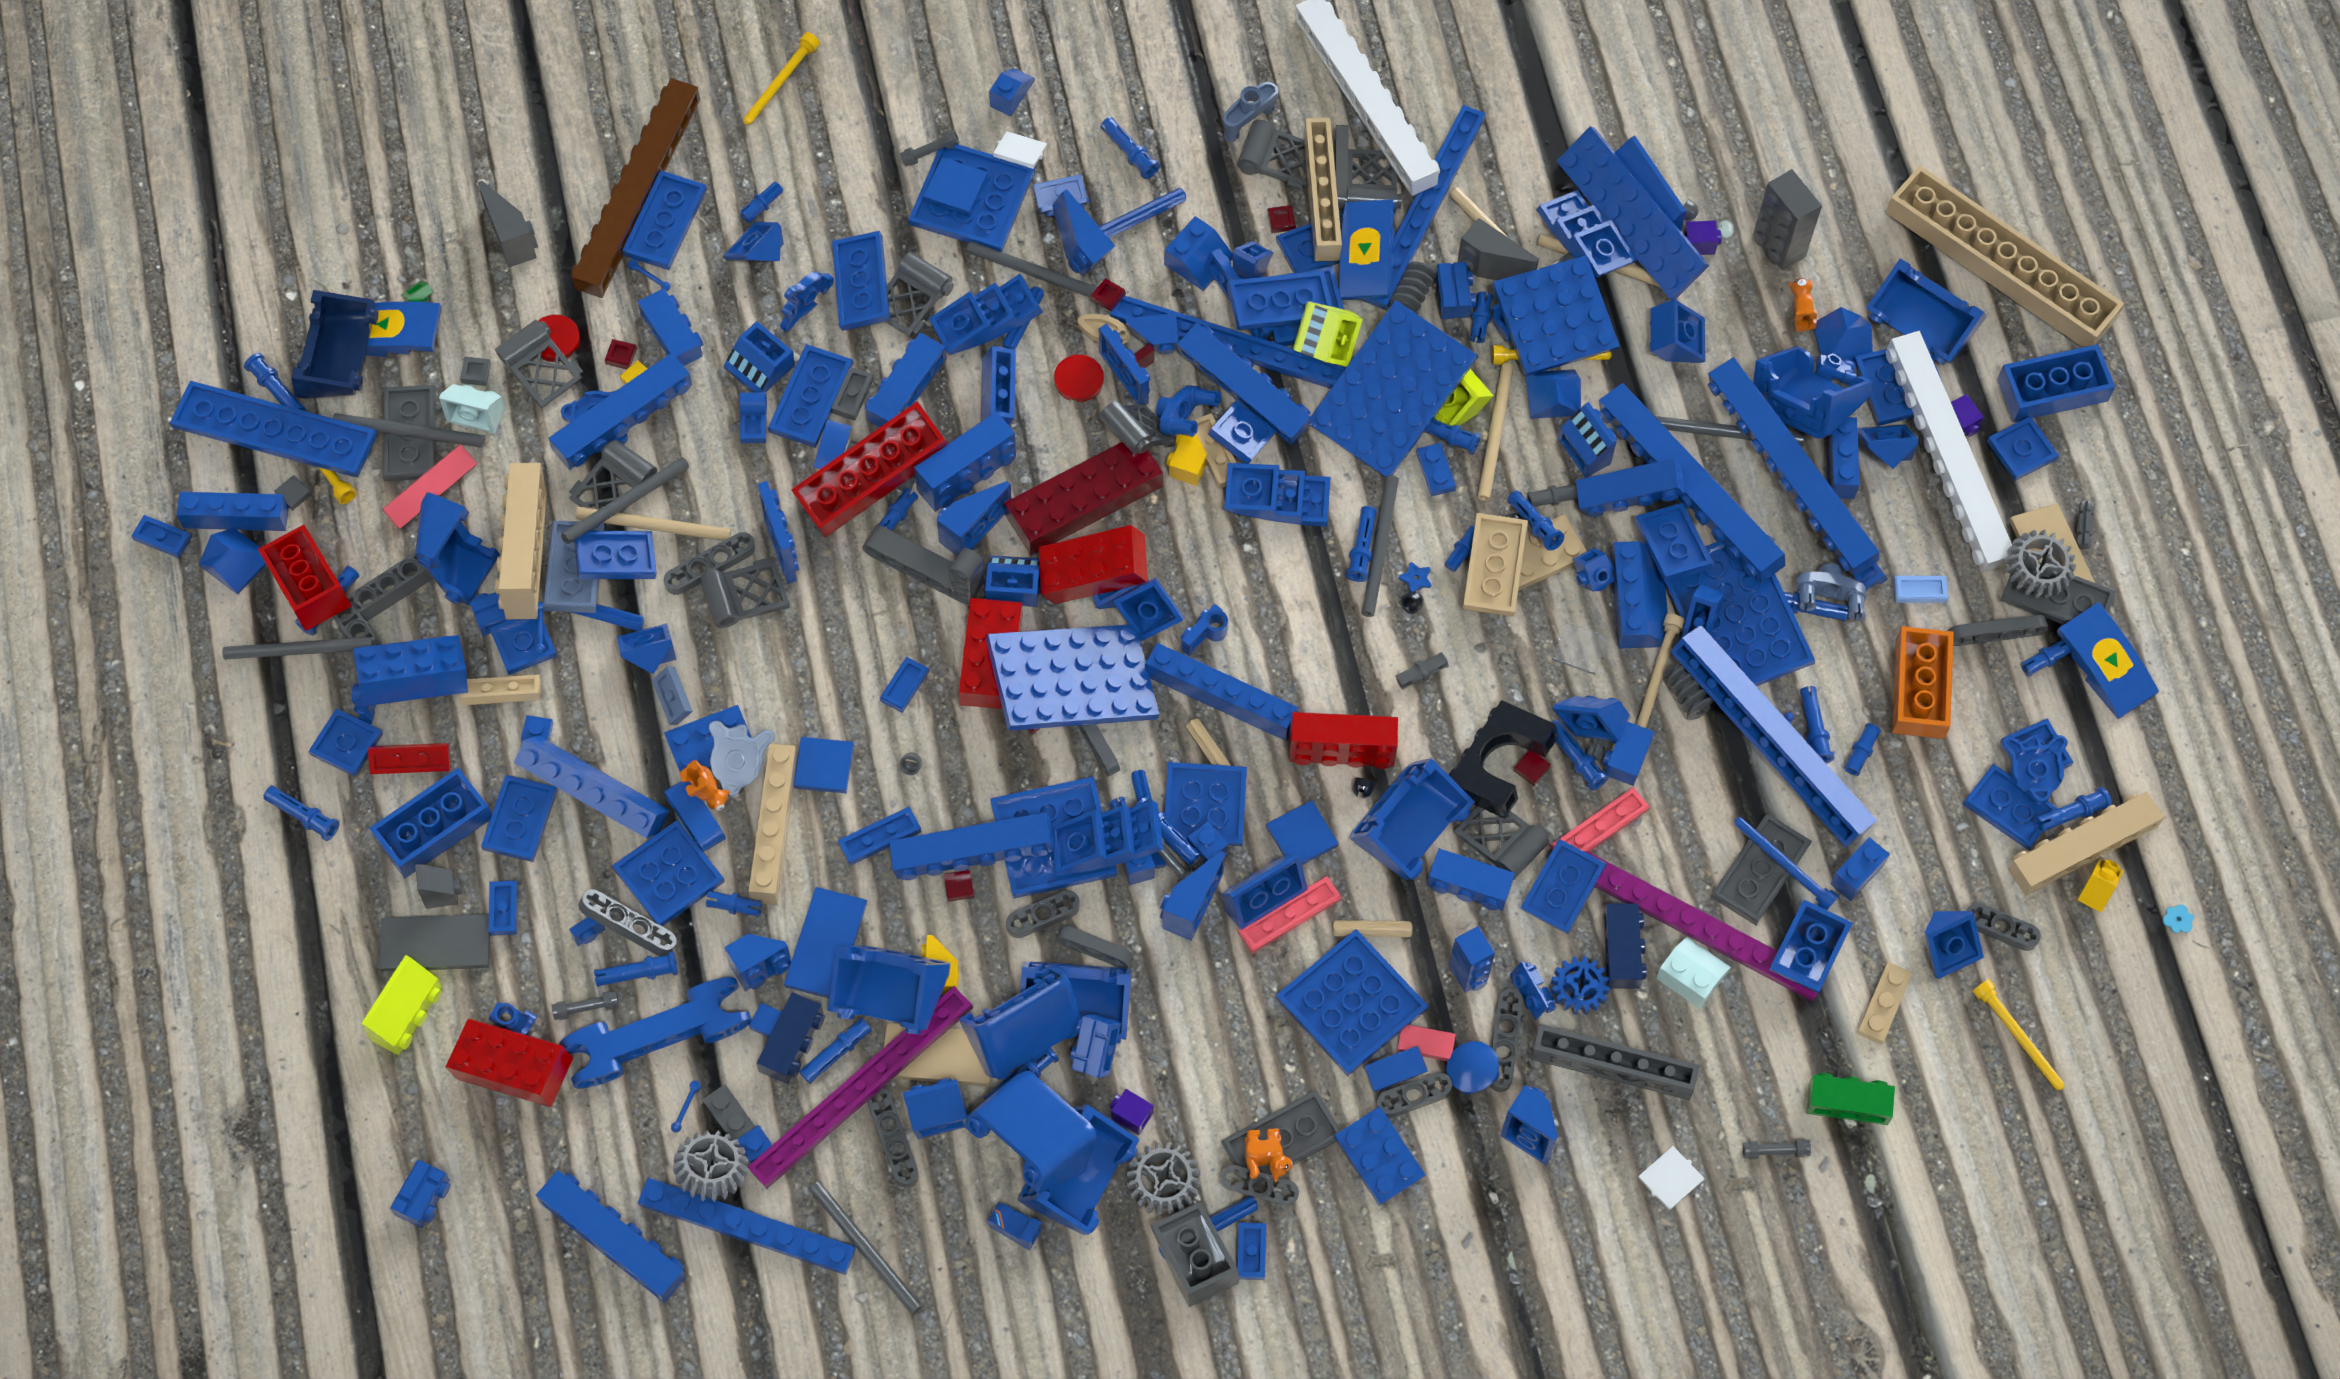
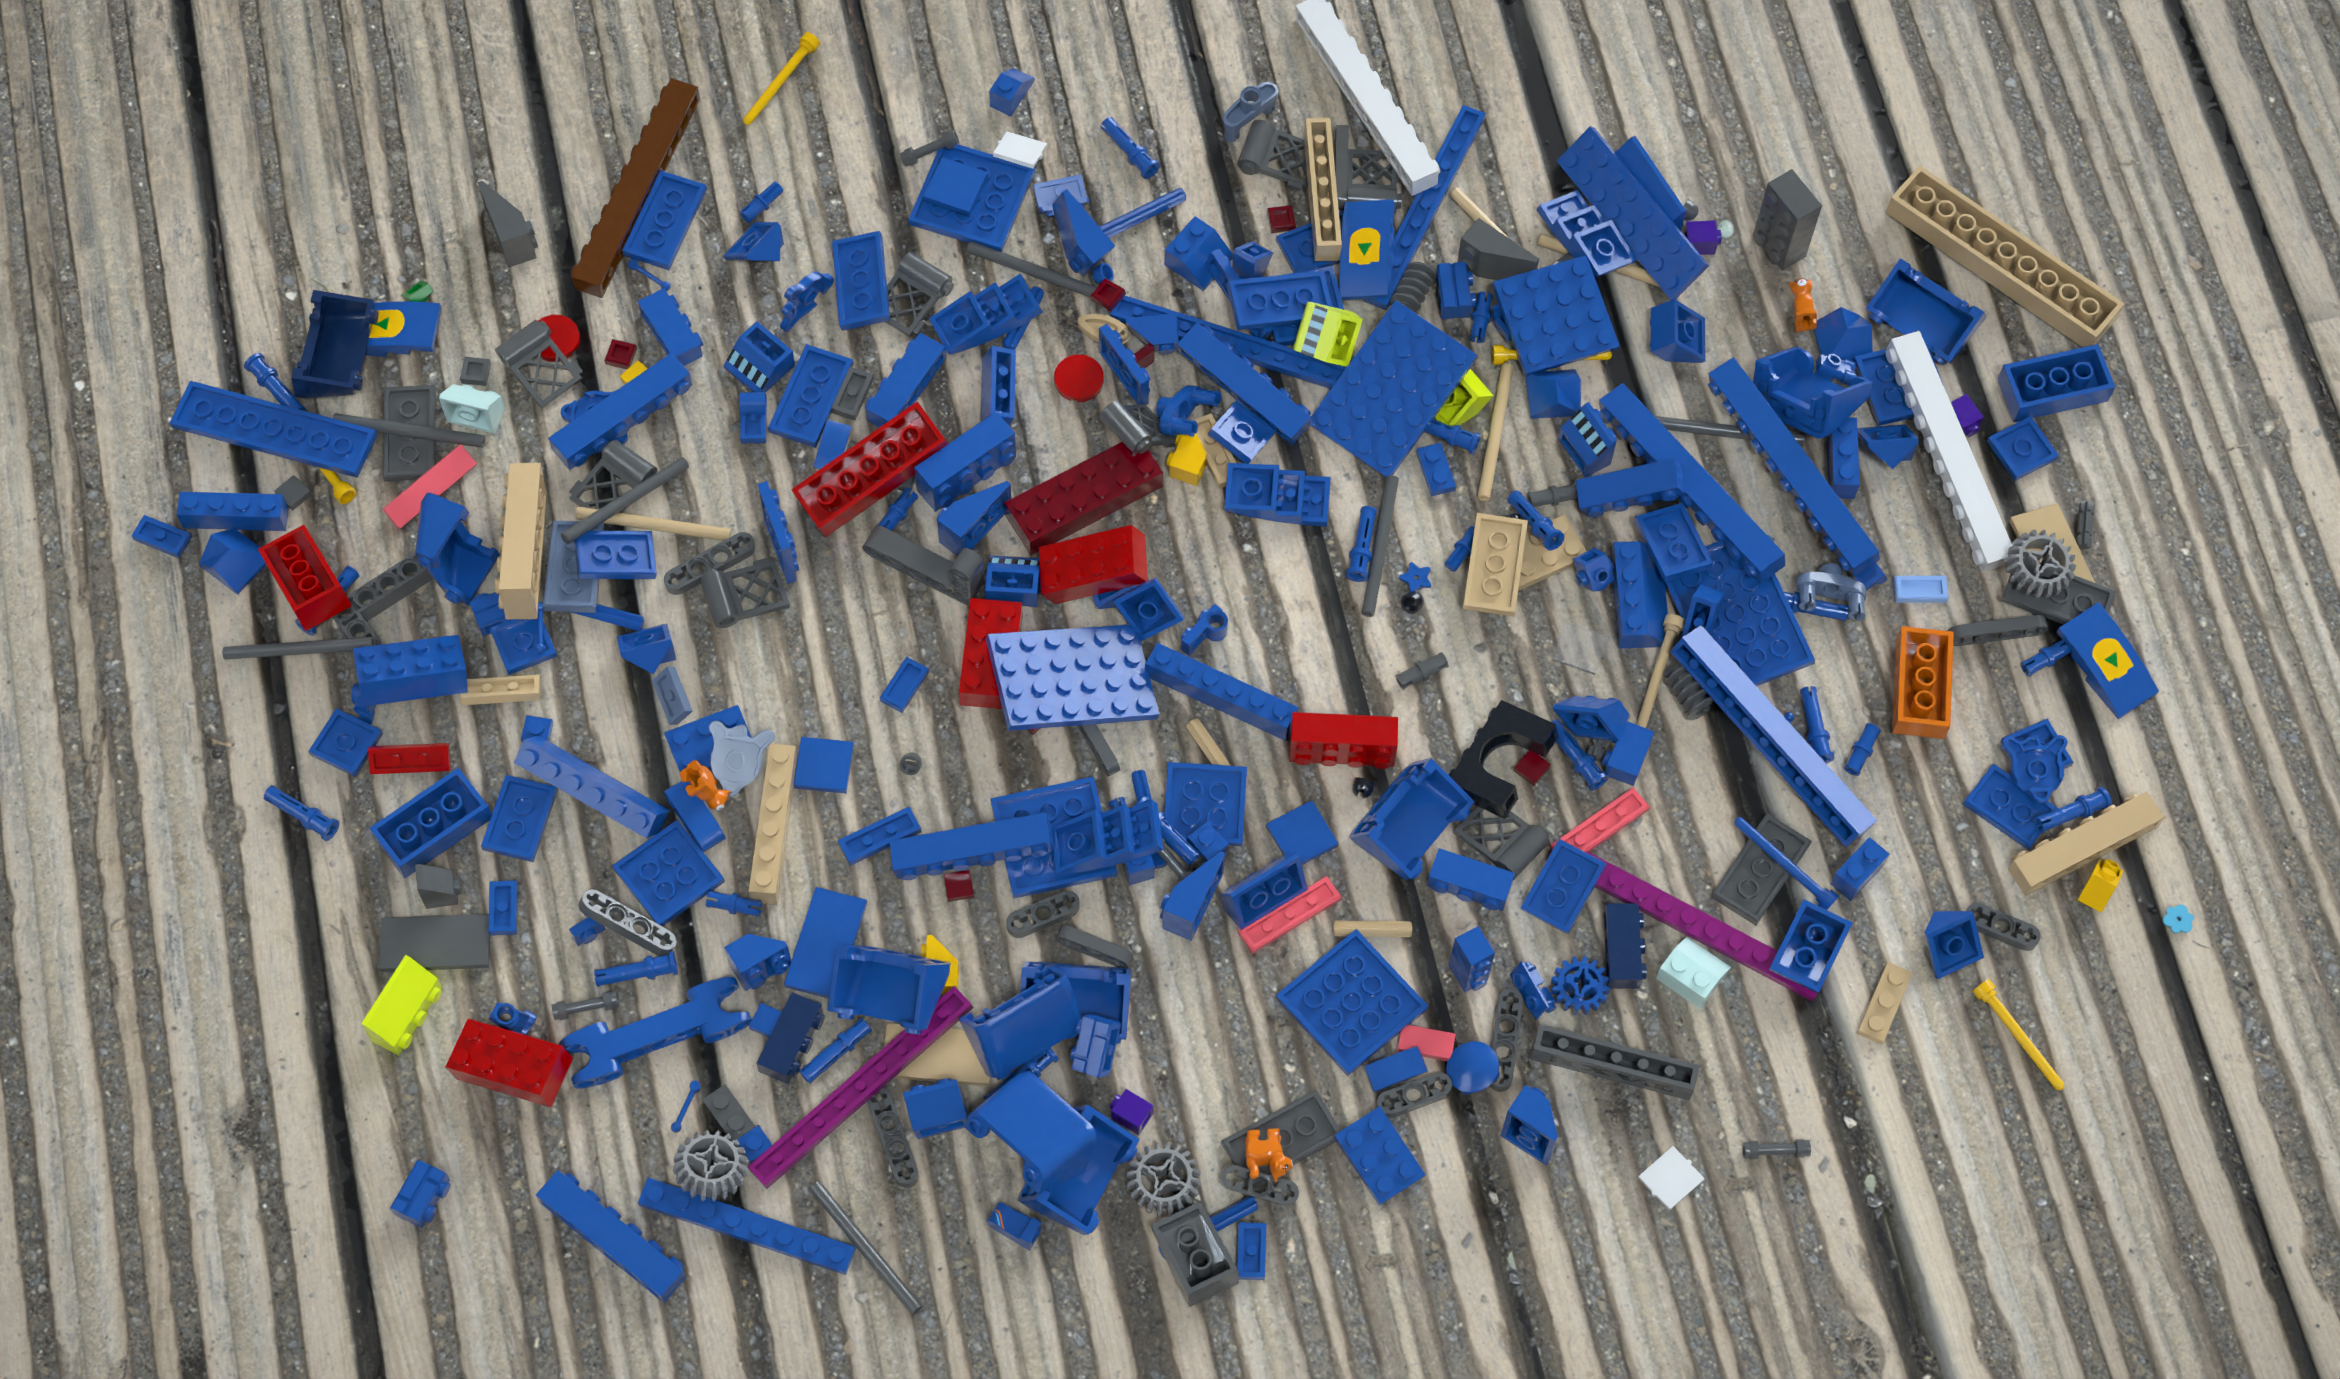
(1101, 272): none -> blue hinge
(1850, 1099): green brick -> none

